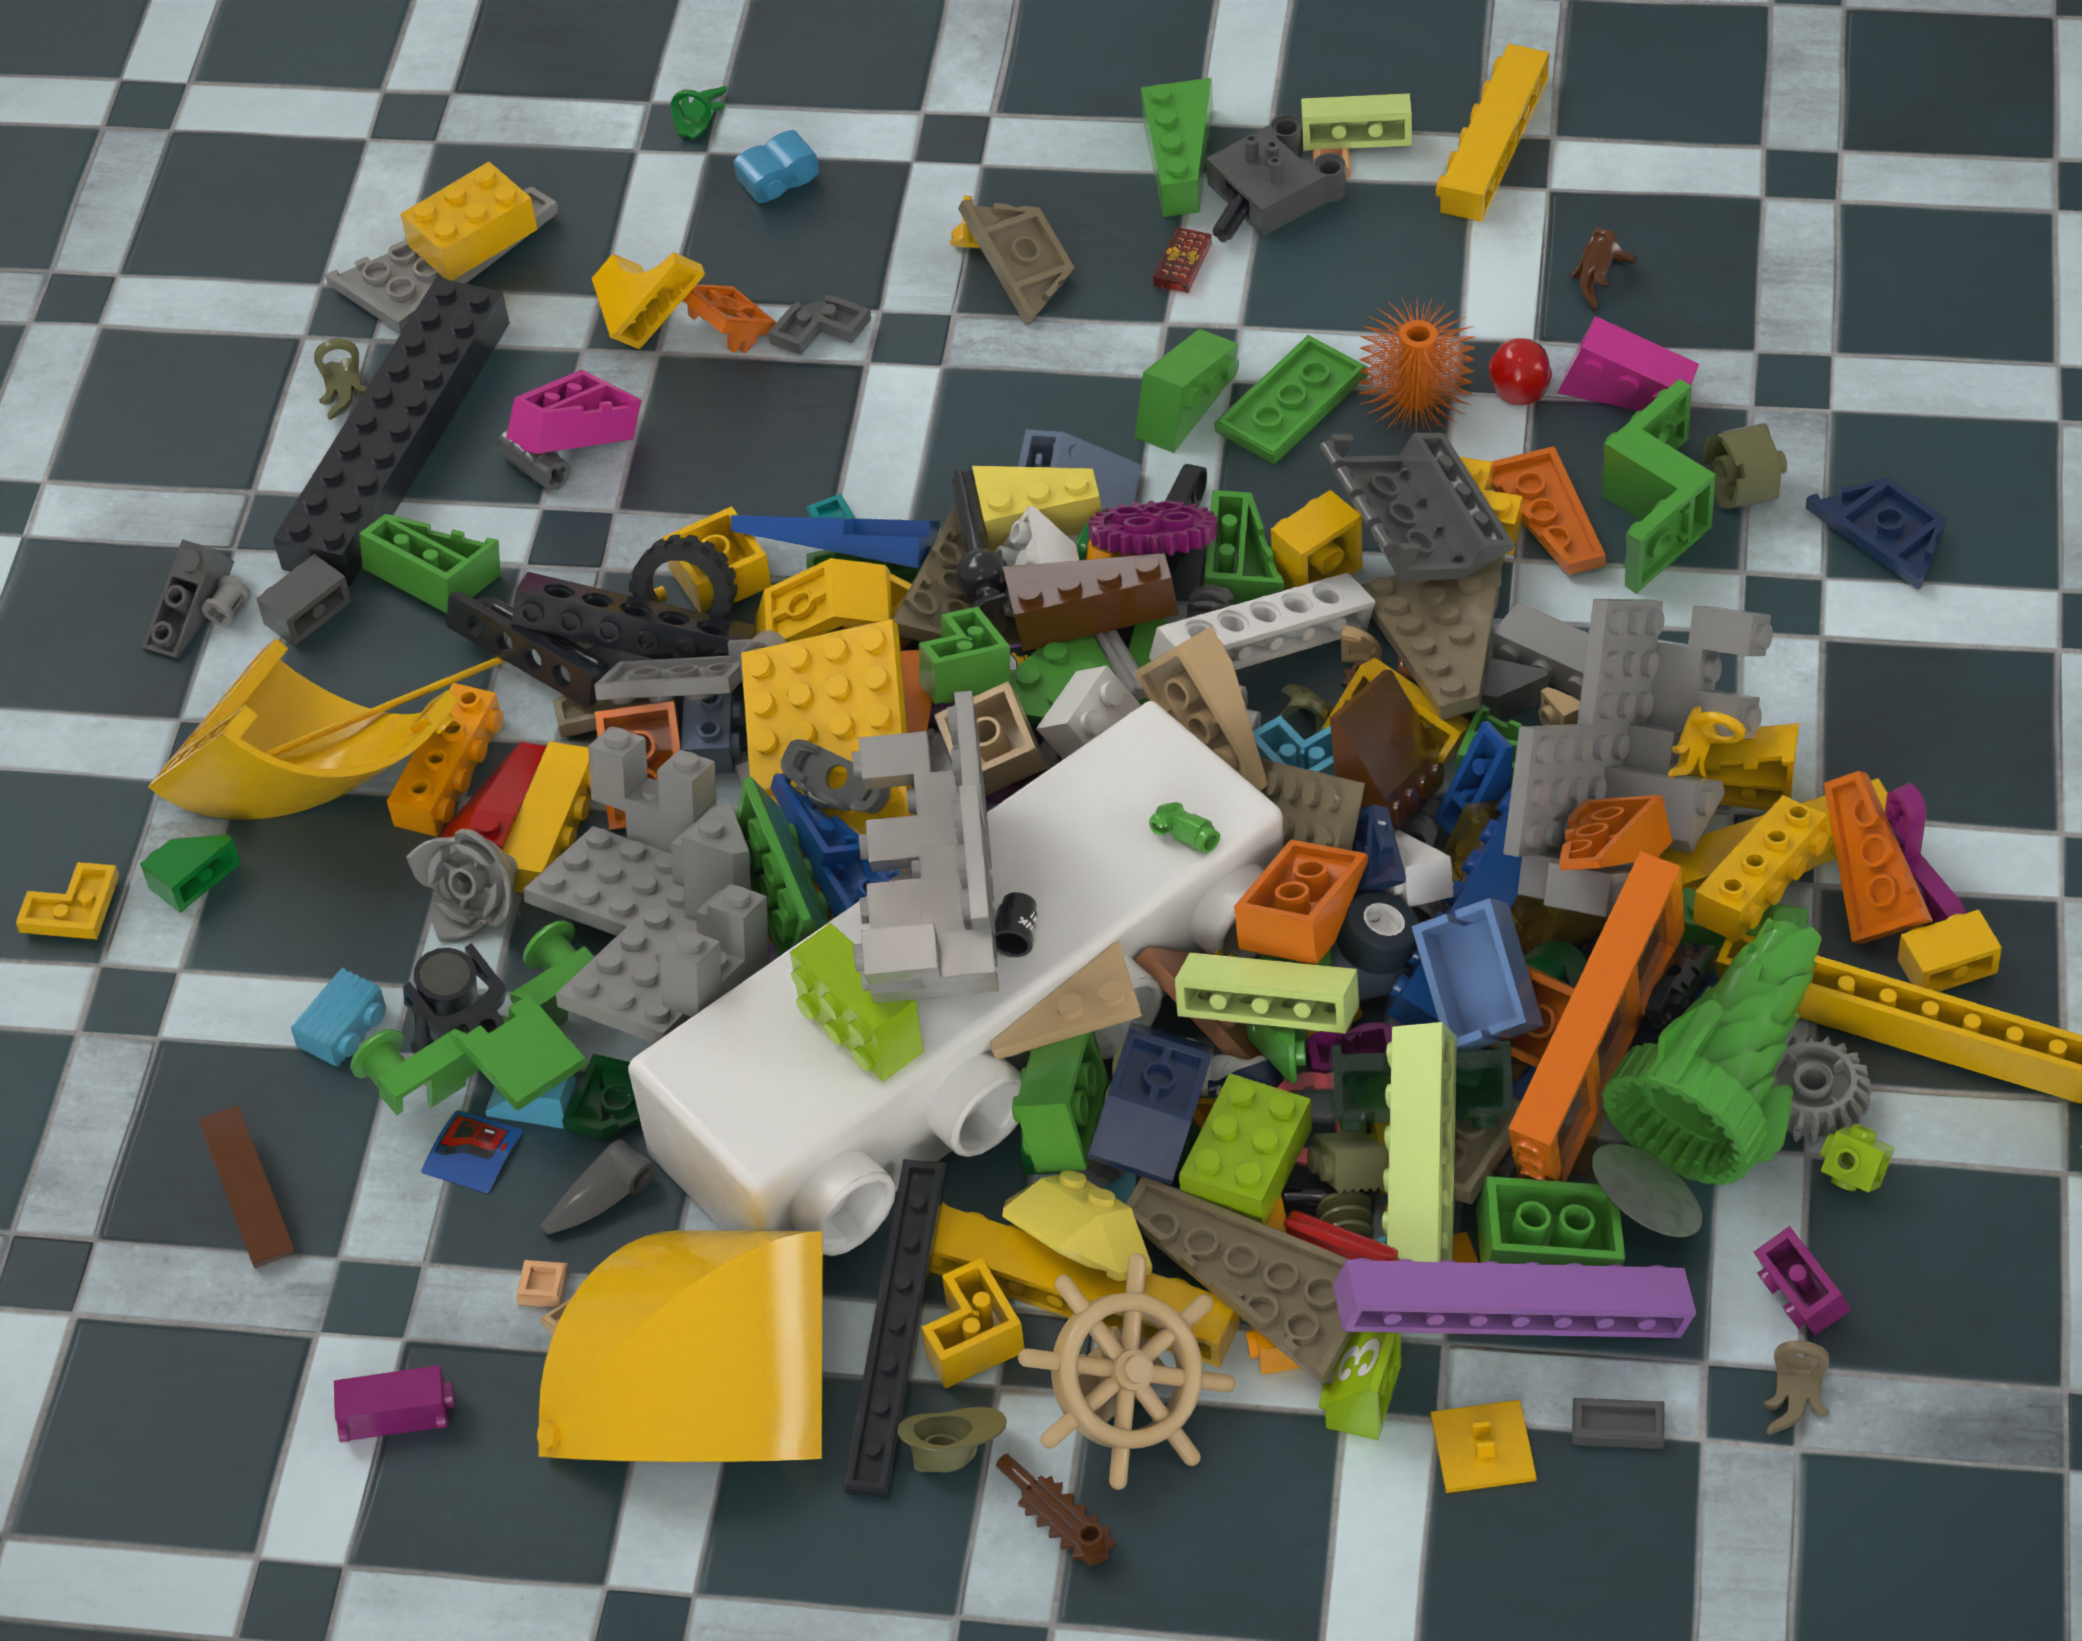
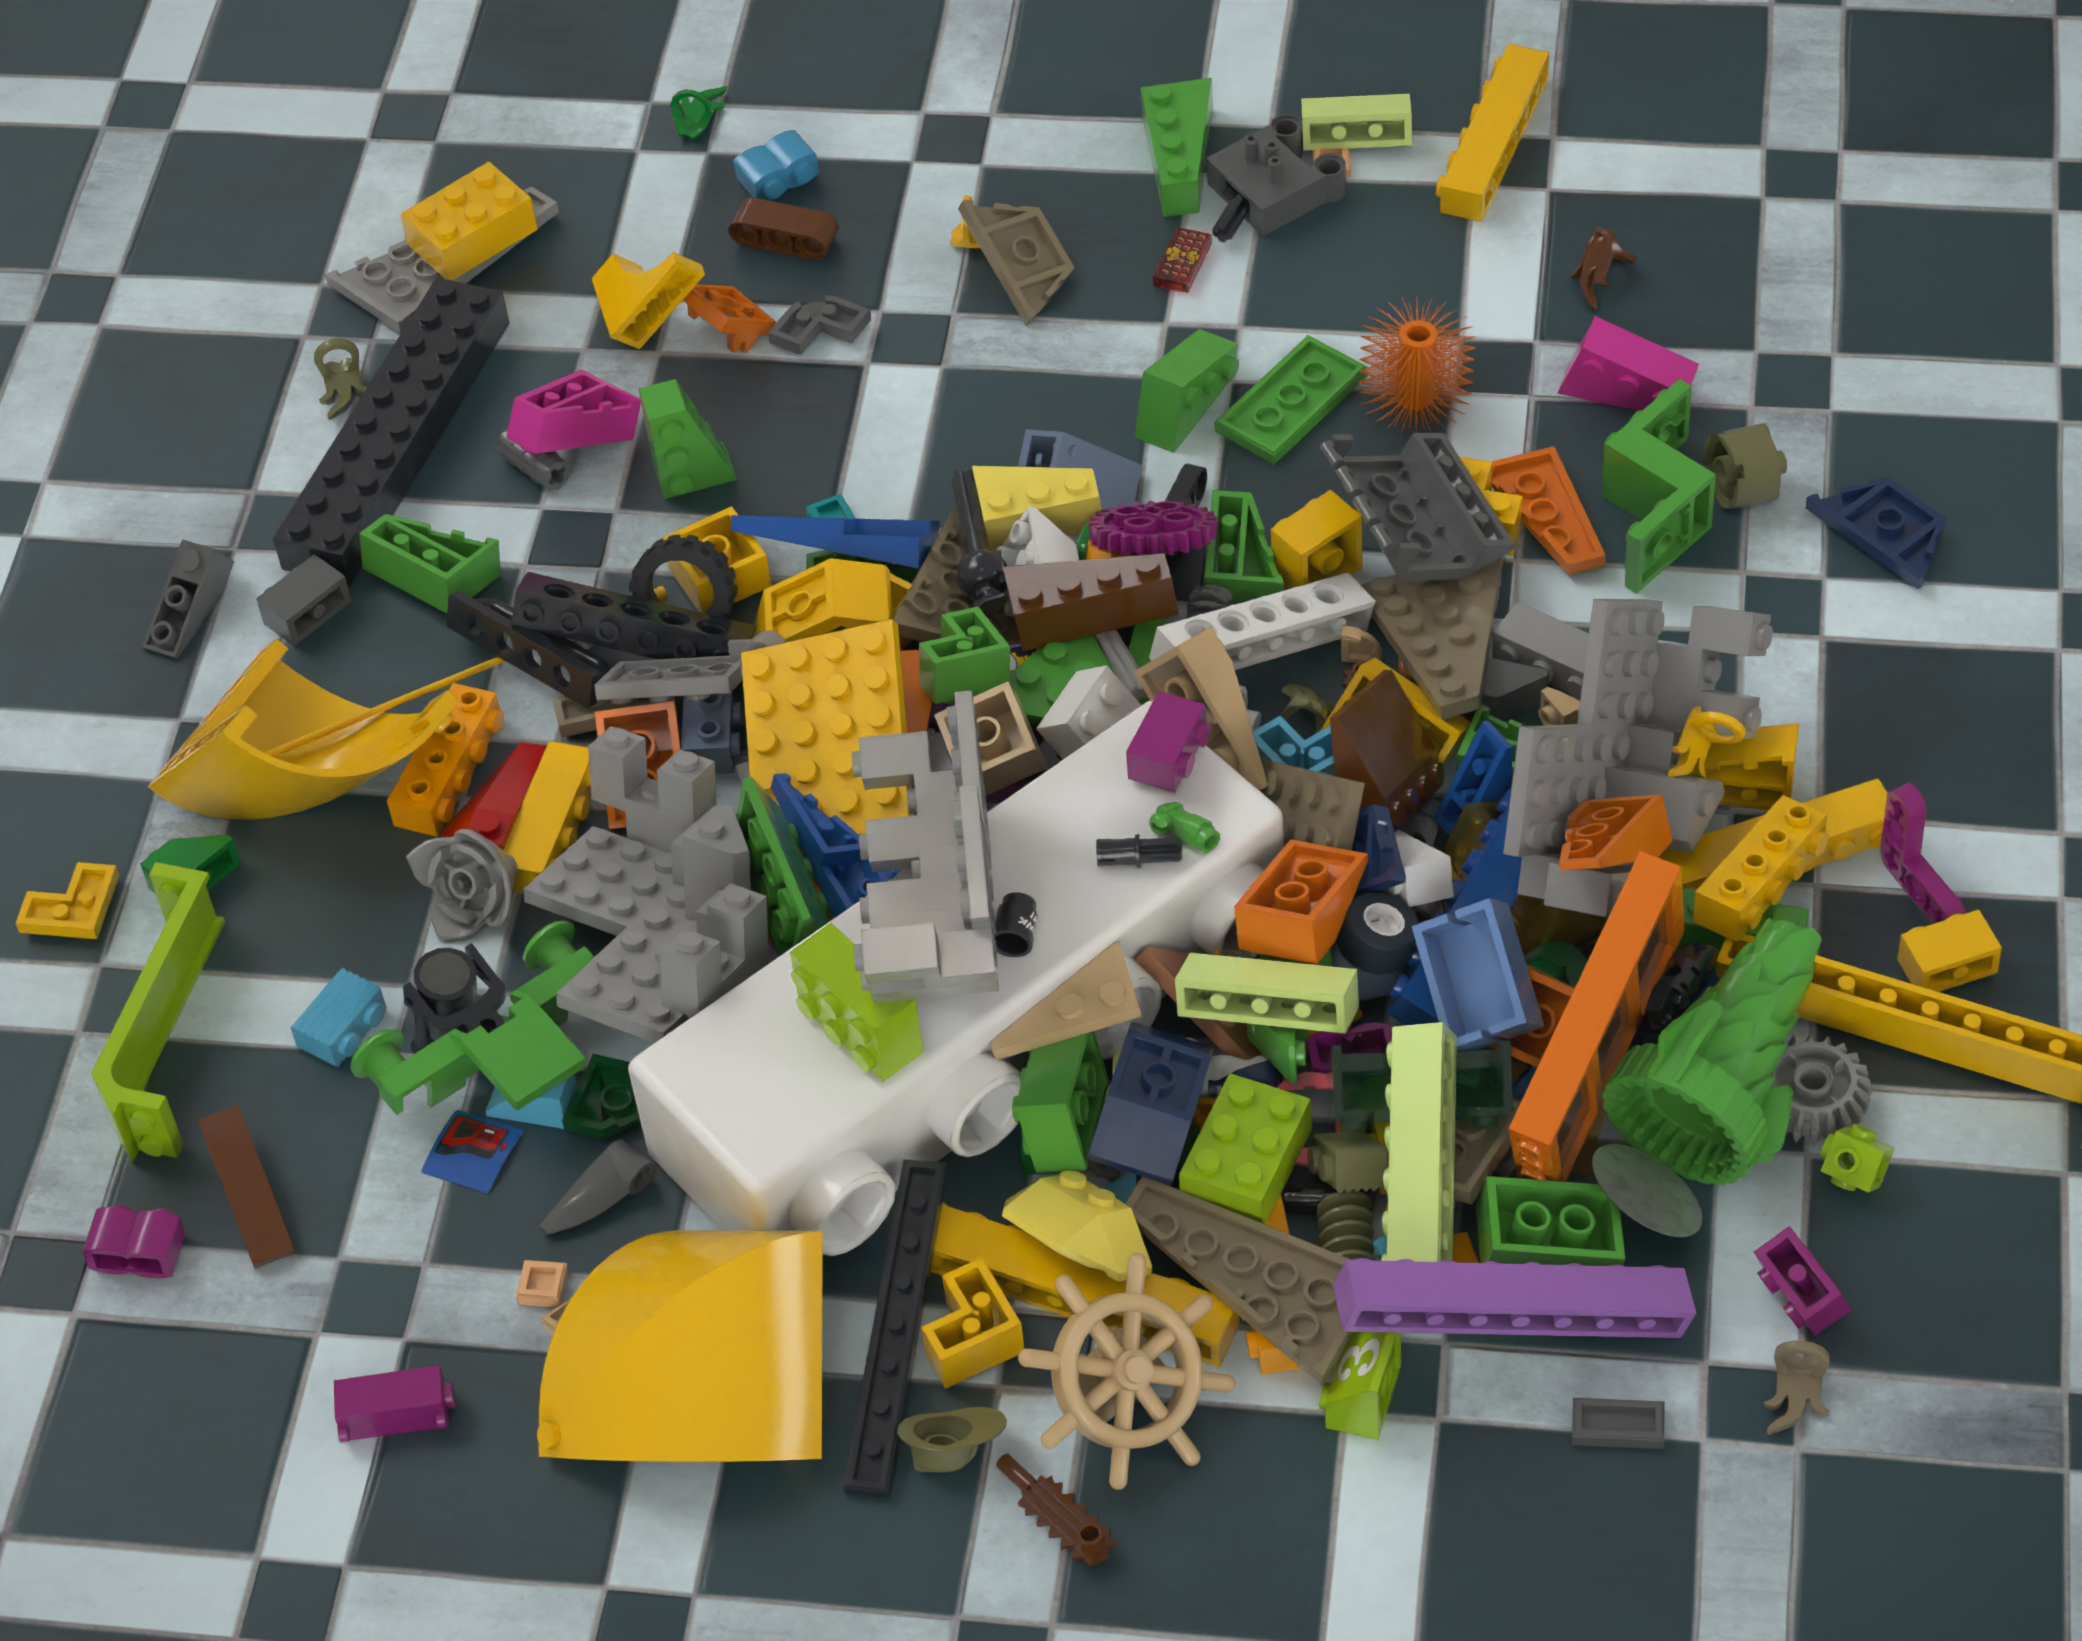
(134, 1242): none -> magenta brick
(152, 1010): none -> lime panel
(226, 600): light grey bush -> none
(681, 442): none -> bright green wedge
(783, 228): none -> reddish brown beam
(809, 768): dark grey piece -> none
(1137, 851): none -> black axle
(1167, 742): none -> magenta brick
(1337, 1239): red axle -> none
(1483, 1446): yellow piece -> none
(1520, 371): red helmet -> none
(1872, 868): orange wing -> none

